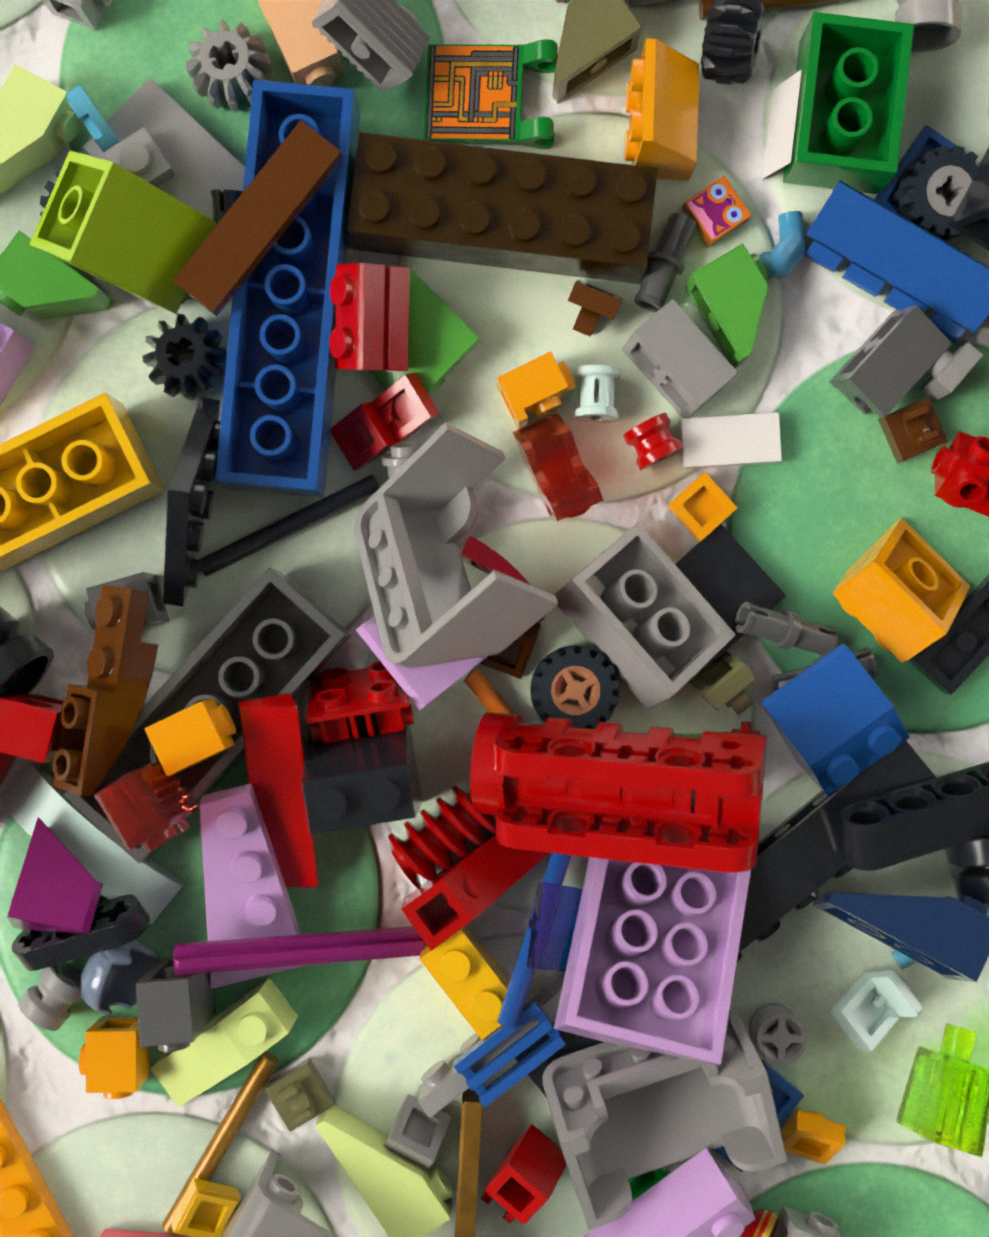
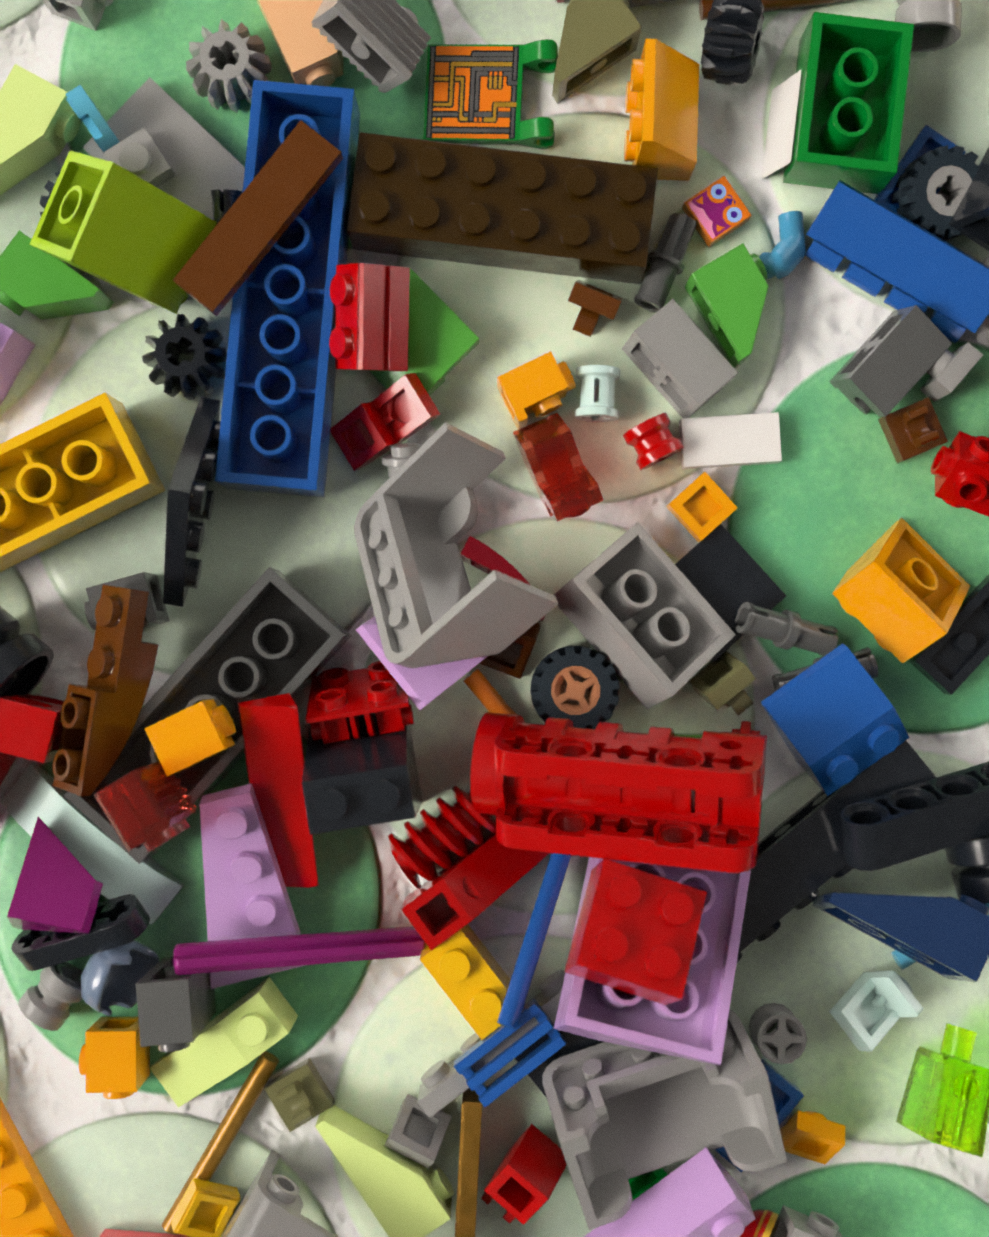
(289, 525): black bar -> none
(552, 926): clear blue piece -> none
(636, 932): none -> red brick

